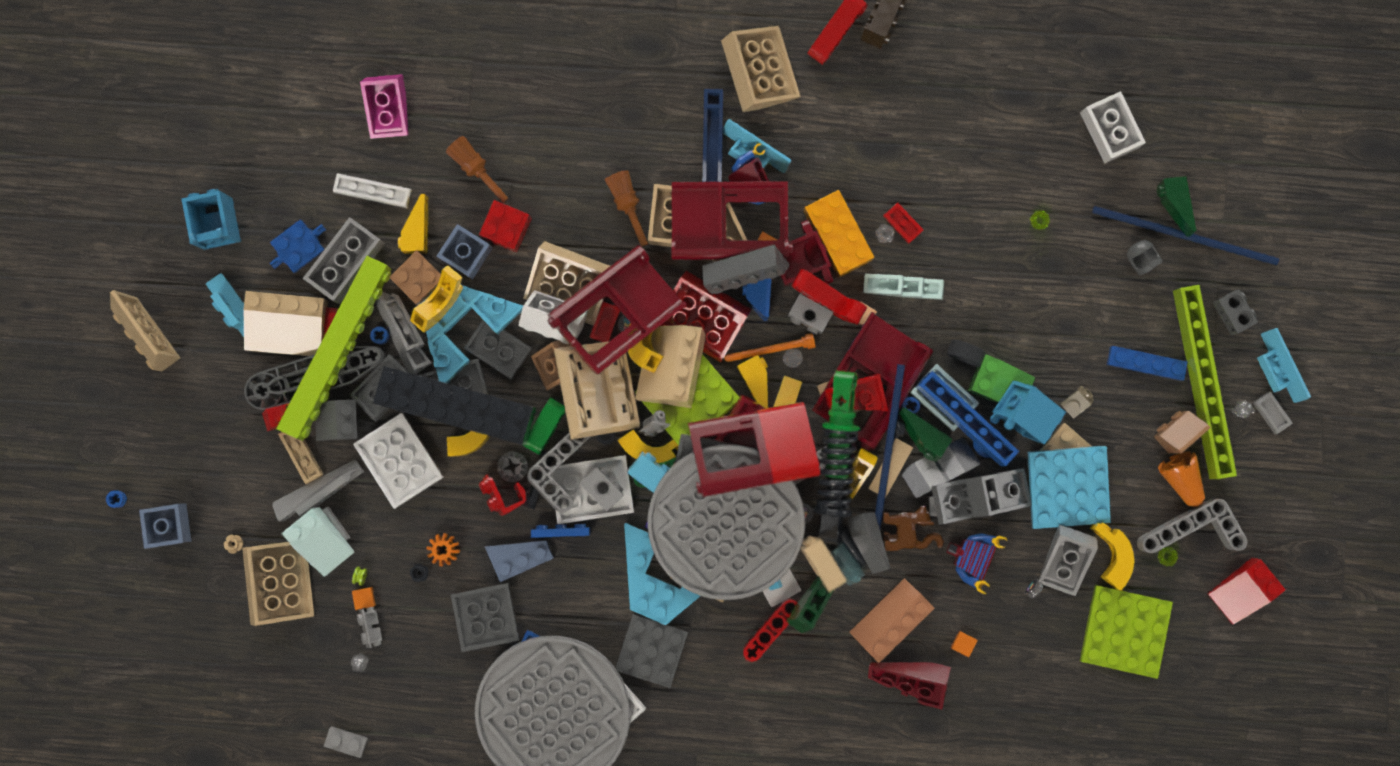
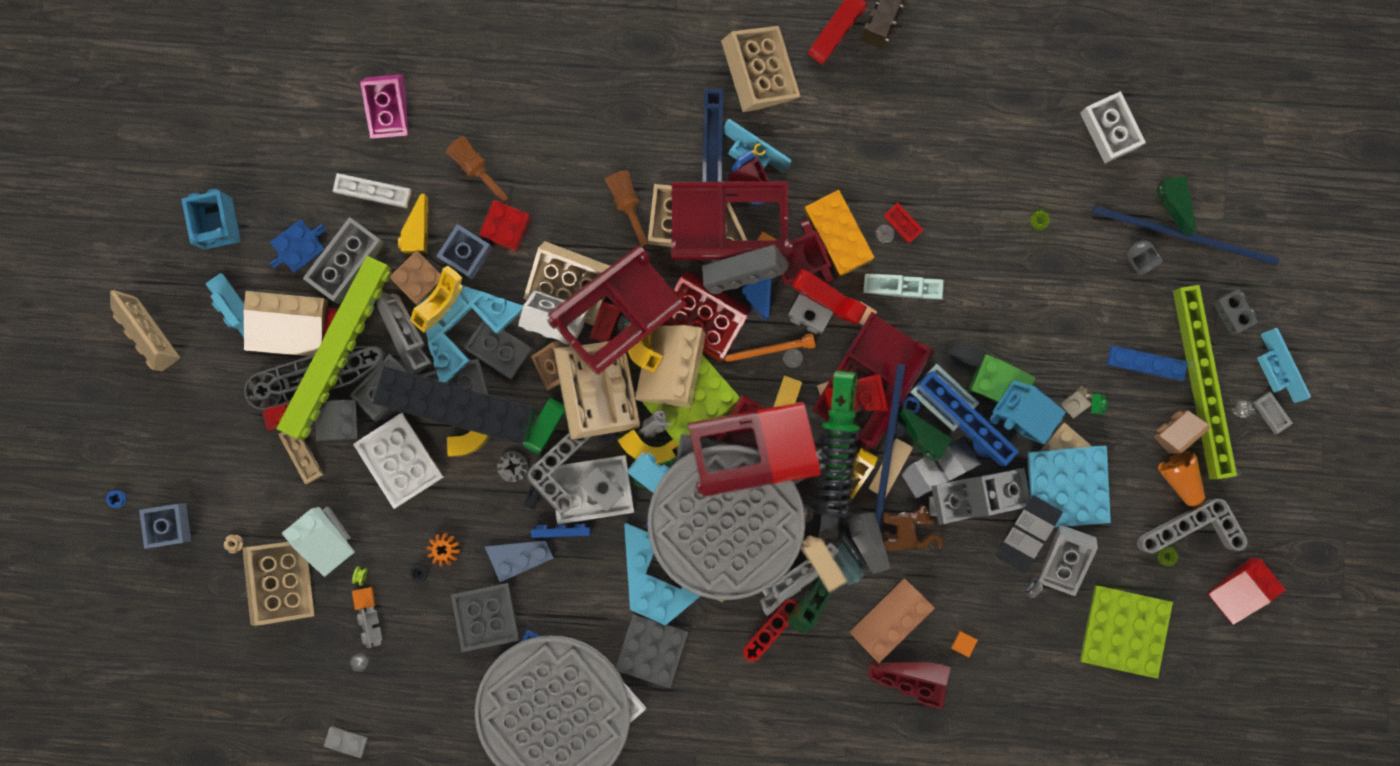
(316, 492): light grey wedge -> none
(379, 329): blue bush -> none
(496, 503): red piece -> none
(755, 377): yellow slope -> none
(792, 583): none -> light grey wedge
(974, 558): torso -> none
(1029, 533): none -> sticker
(1099, 404): none -> green plate
(1122, 558): yellow arch -> none

